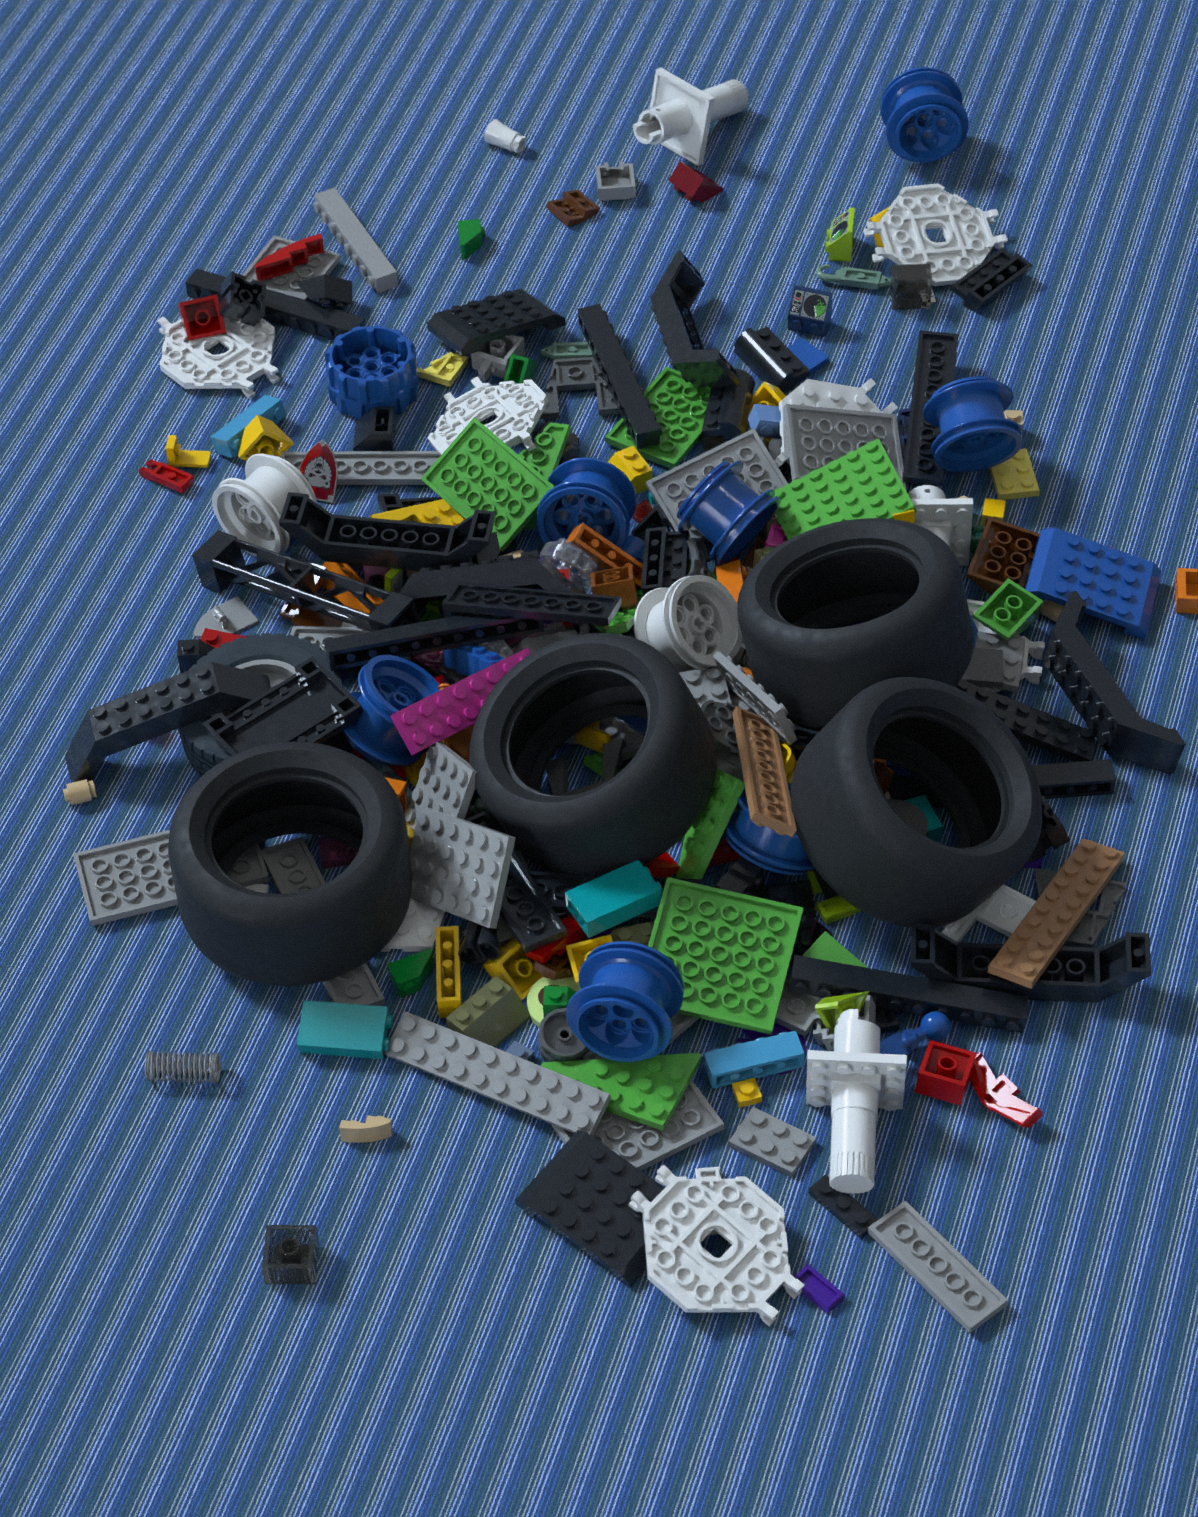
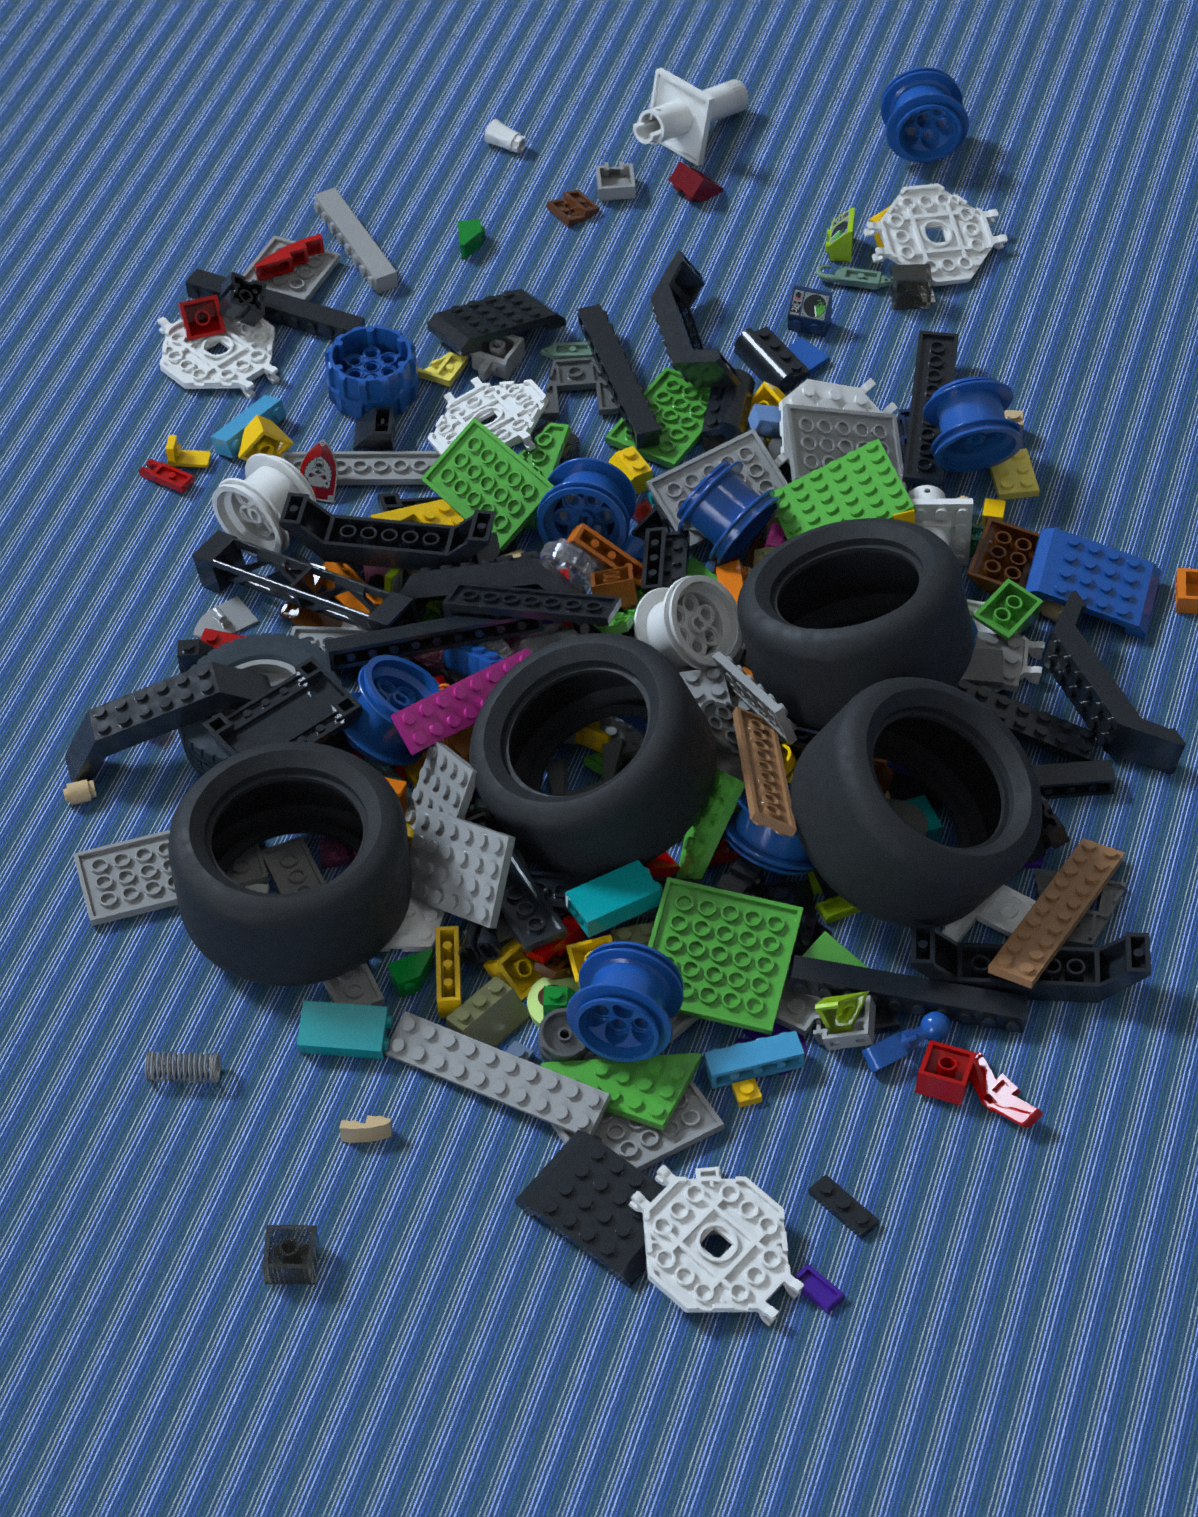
(328, 290): black slope -> none
(520, 369): green slope -> none
(699, 557): dark grey tile -> none
(772, 1142): light grey plate -> none
(854, 1084): white piece -> none
(937, 1266): light grey plate -> none
(990, 278): black brick -> none

